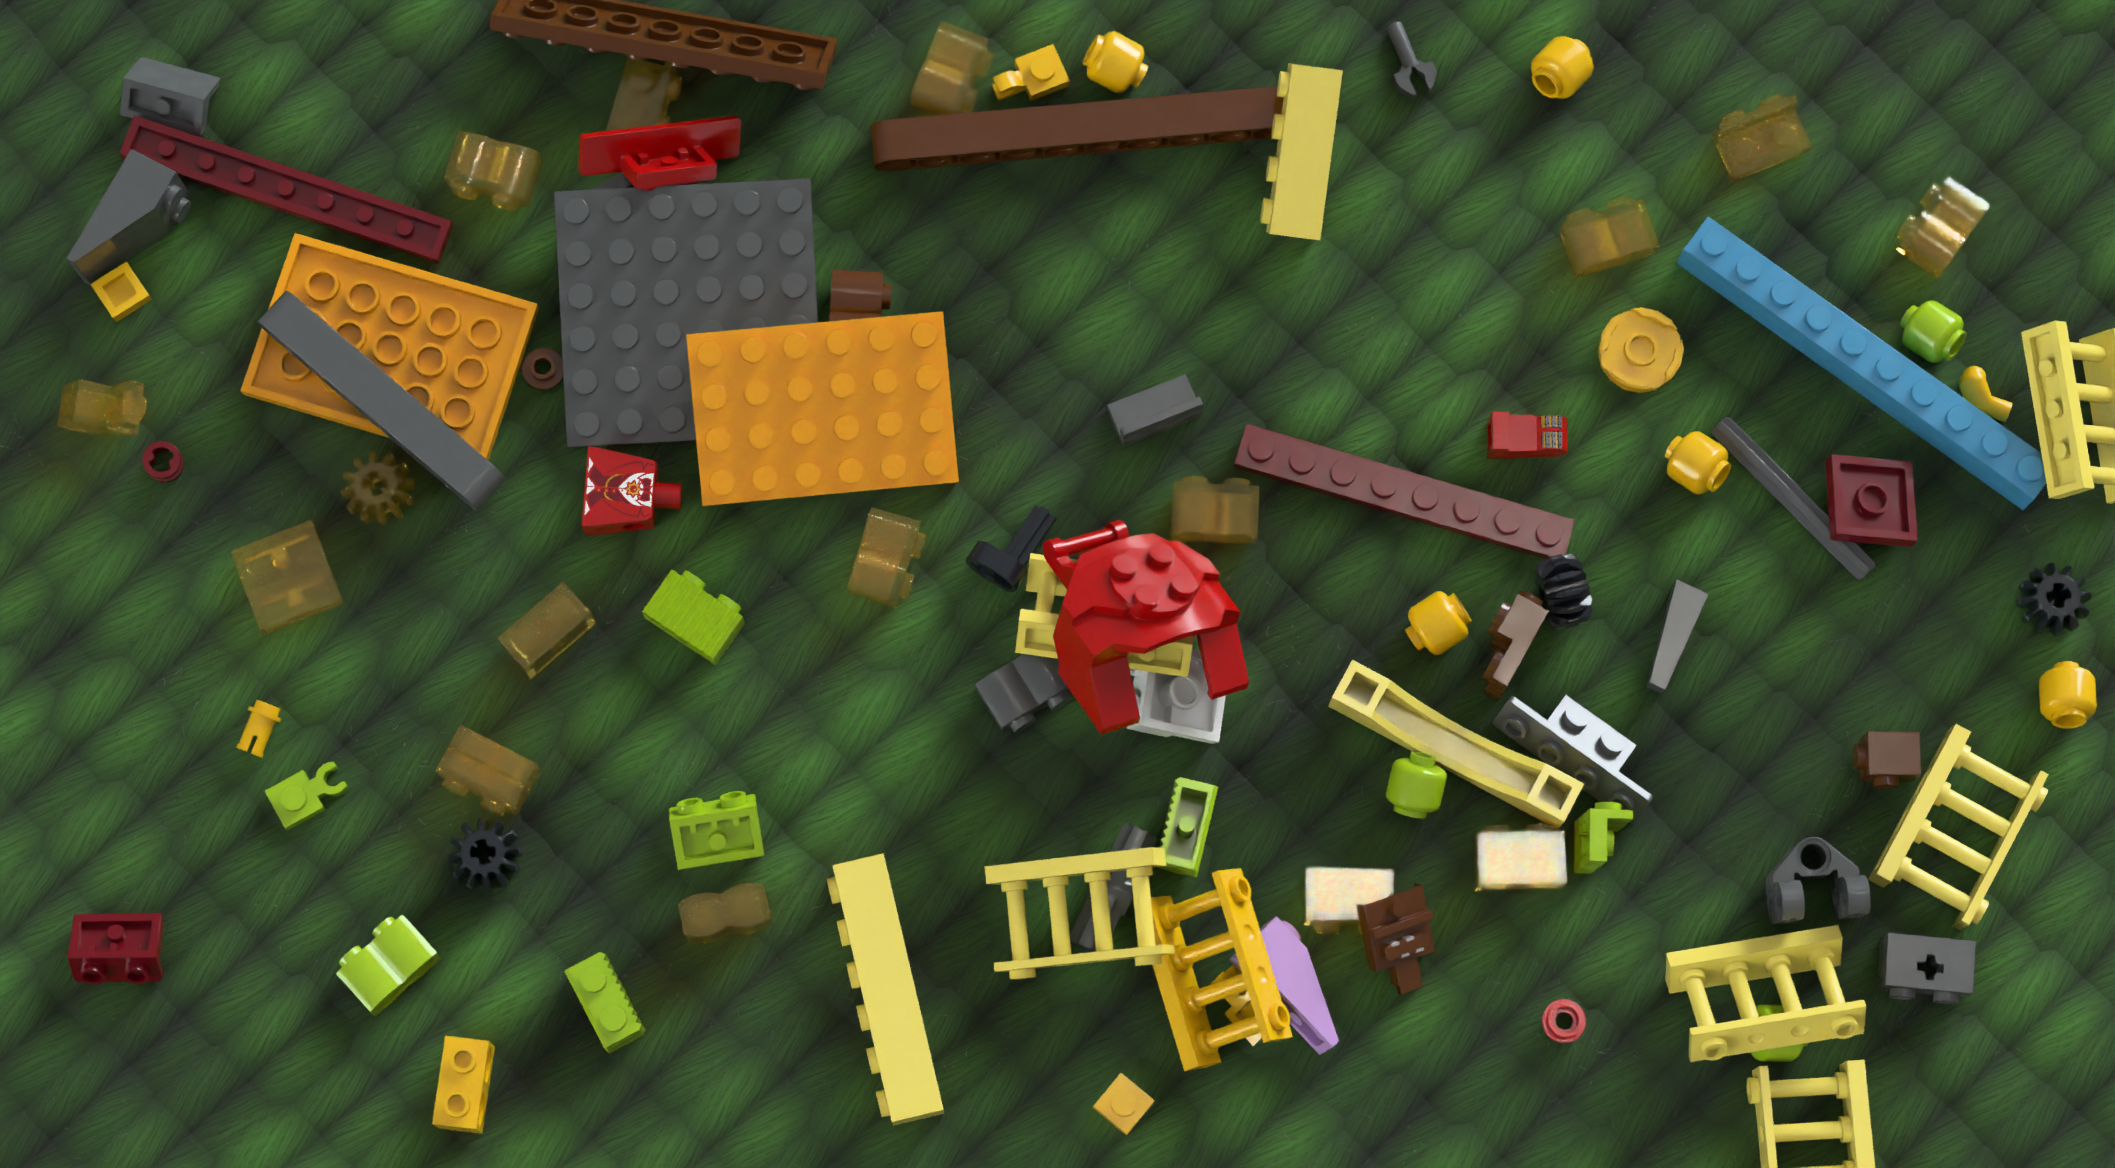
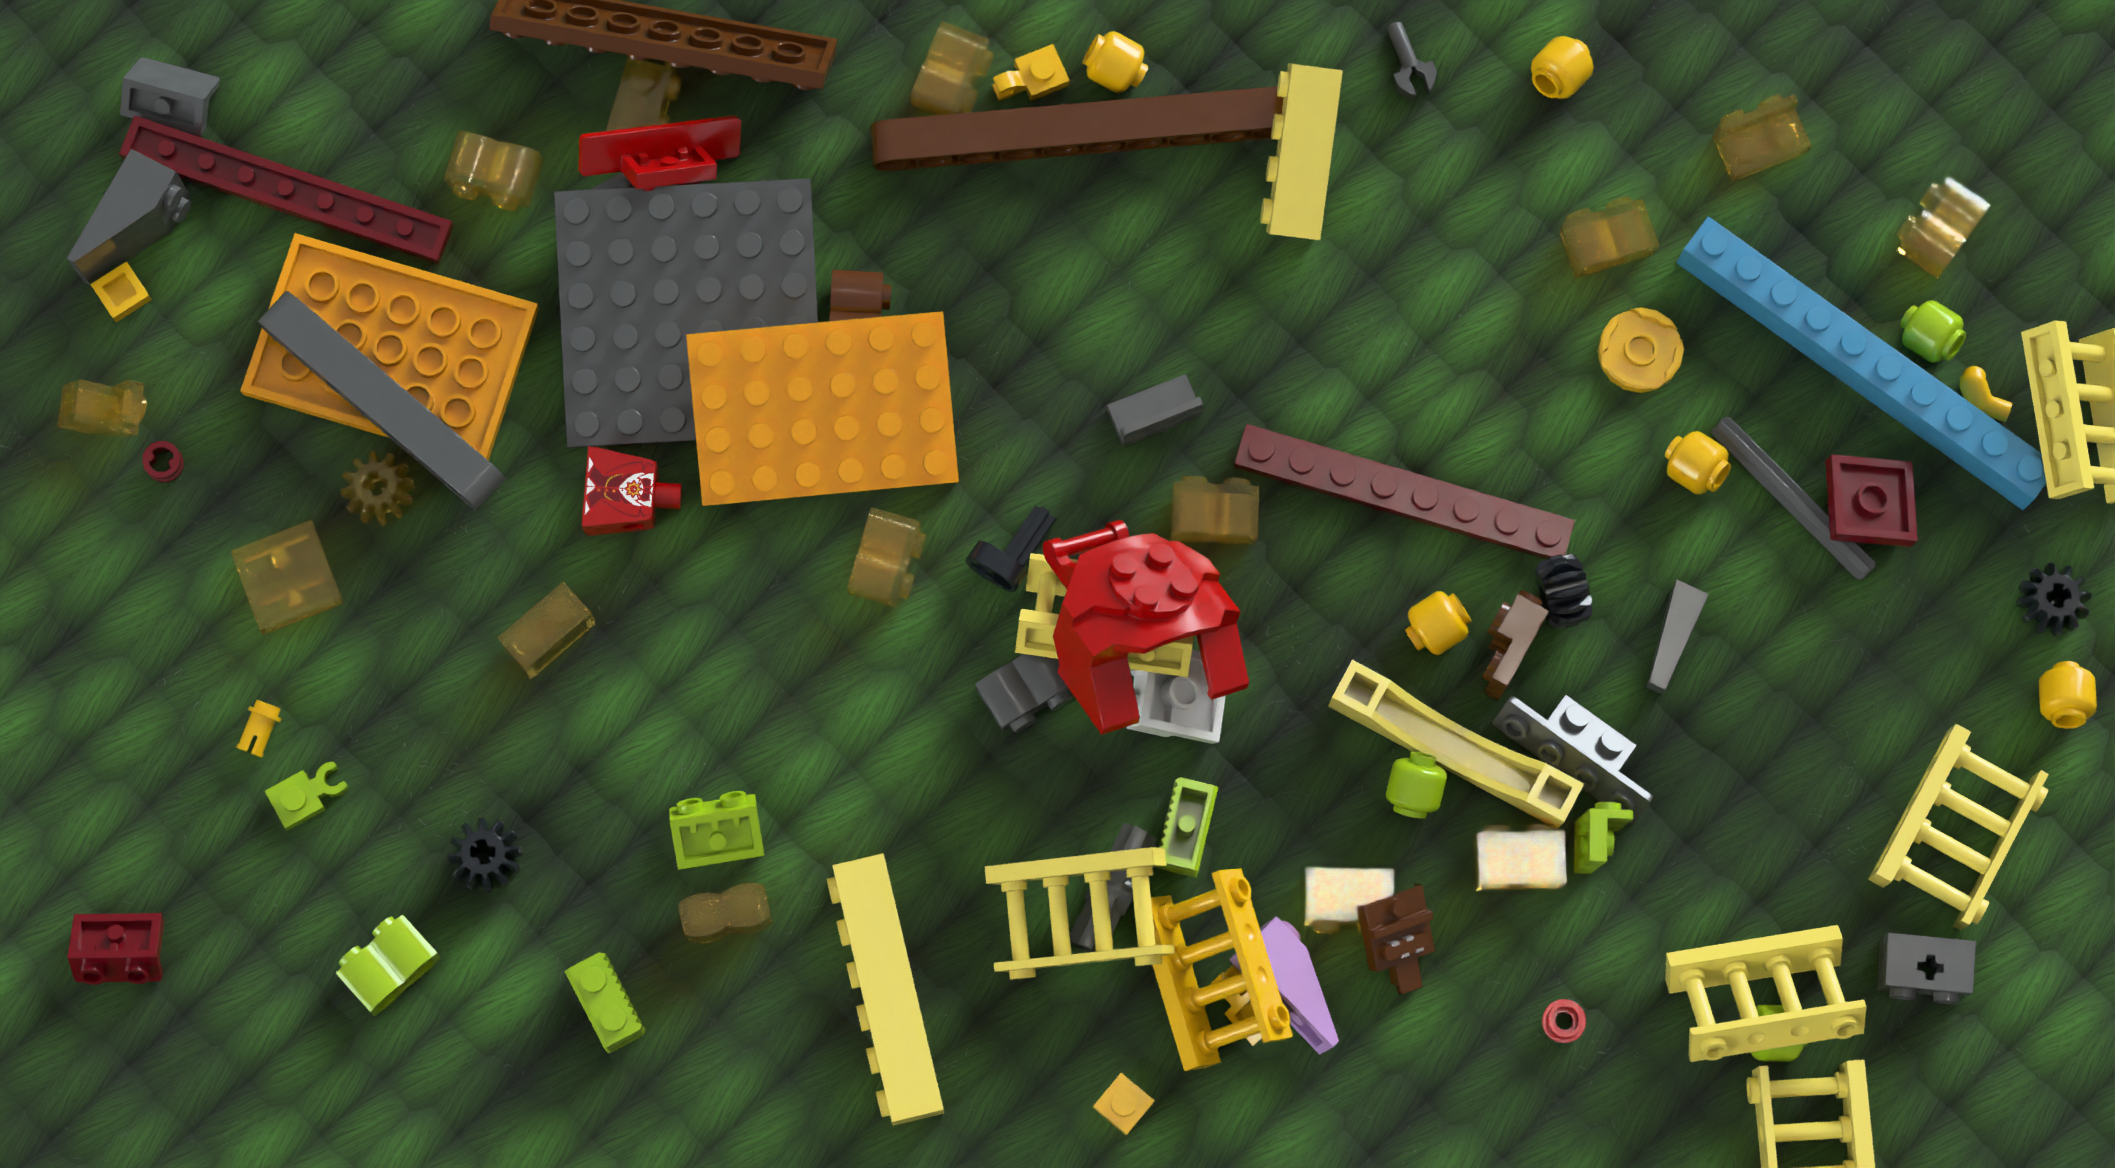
(463, 1084): yellow brick -> none
(488, 771): clear yellow brick -> none
(546, 381): reddish brown plate -> none
(694, 616): lime brick -> none
(1526, 436): red leg -> none
(1786, 895): dark grey piece -> none
(1888, 758): reddish brown brick -> none

